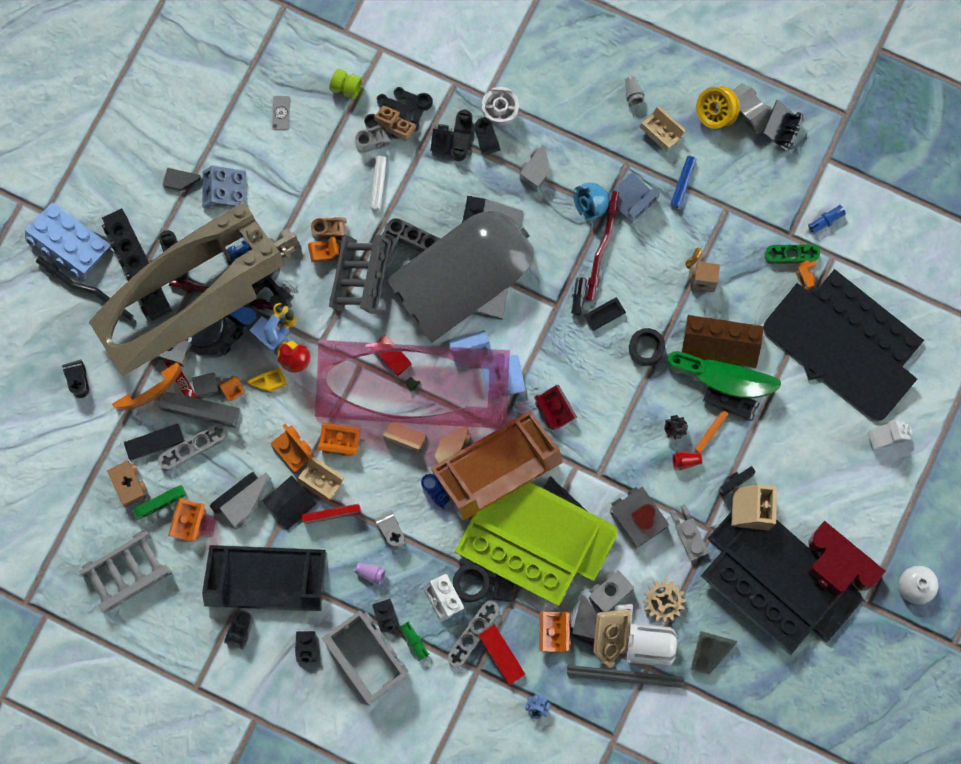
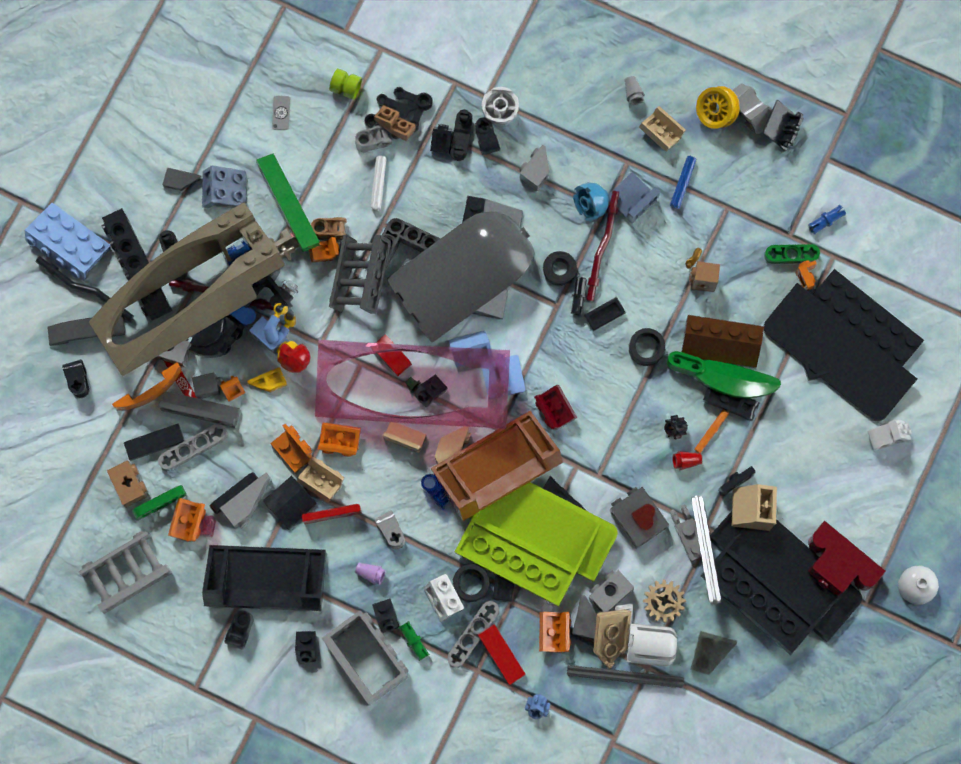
(77, 330): none -> dark grey slope
(288, 202): none -> green tile
(430, 390): none -> black bracket
(556, 257): none -> black tyre
(706, 550): none -> axle

